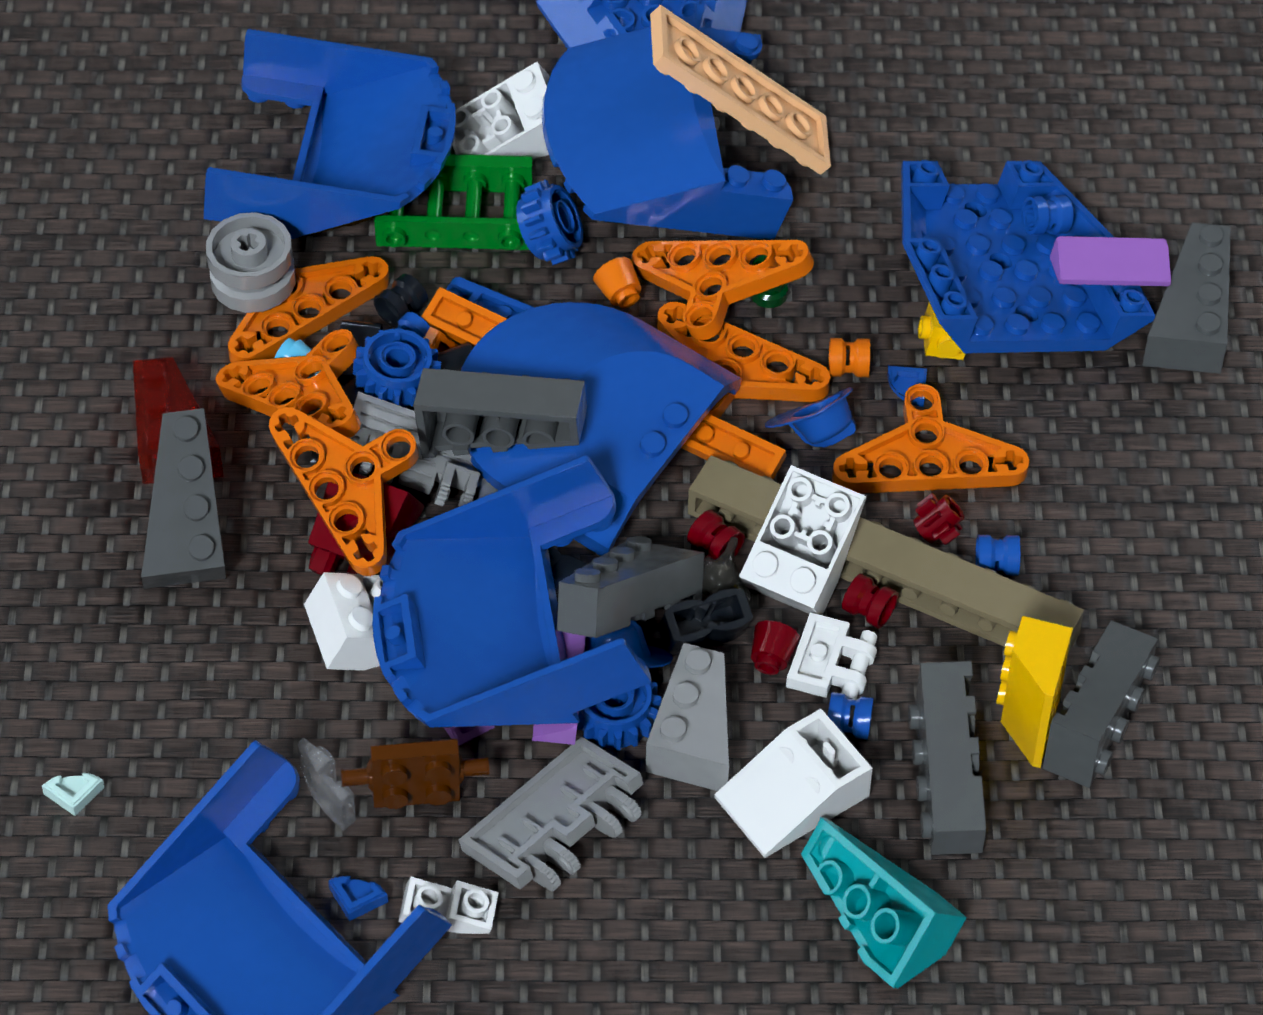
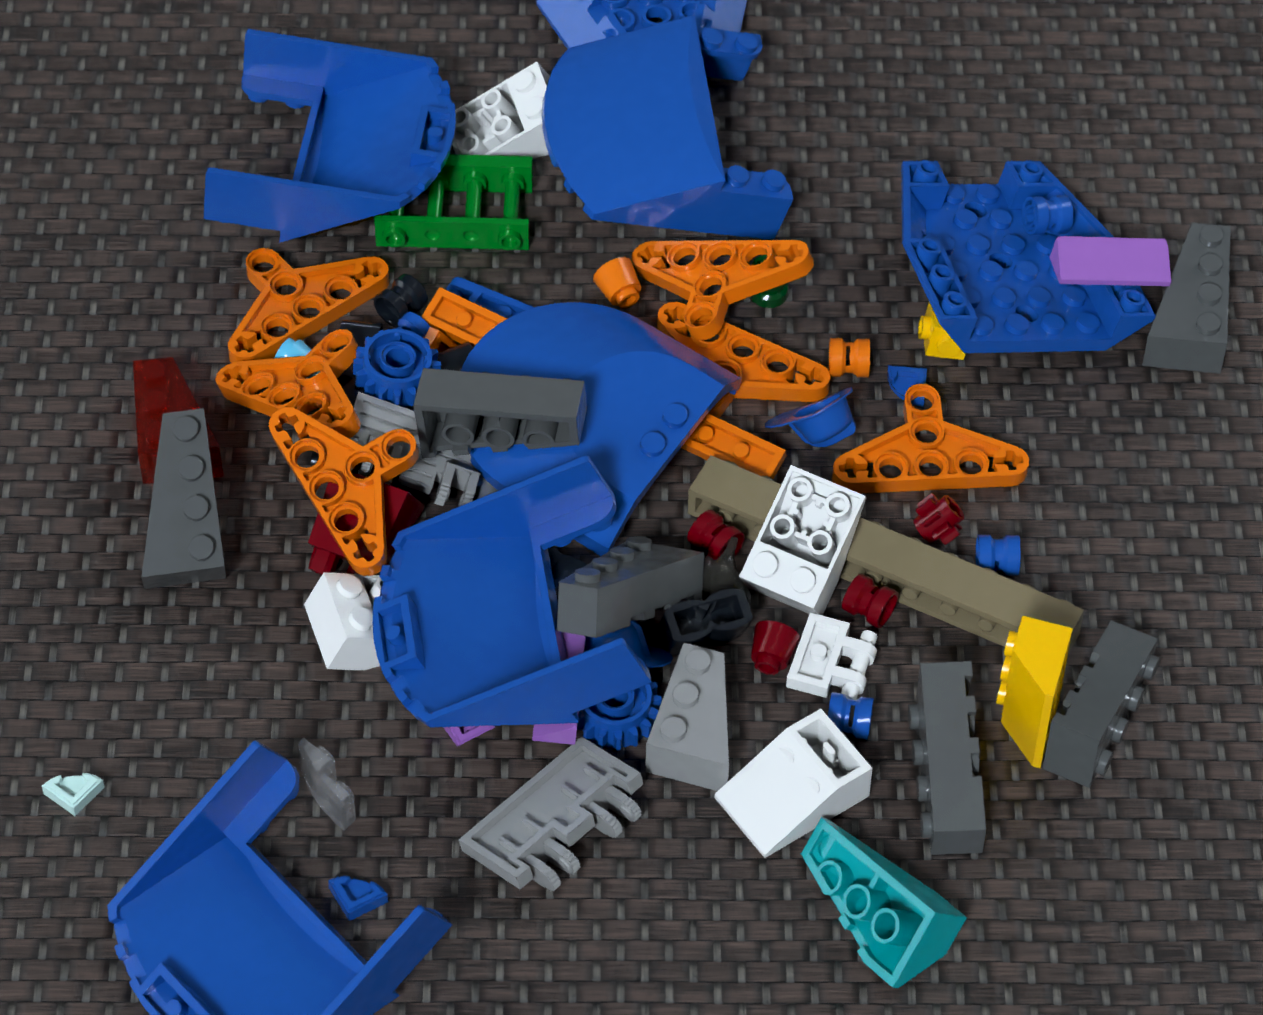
(251, 262): light grey wheel -> none
(415, 773): reddish brown plate -> none
(464, 906): white slope -> none
(549, 222): blue gear -> none
(739, 90): light nougat plate -> none

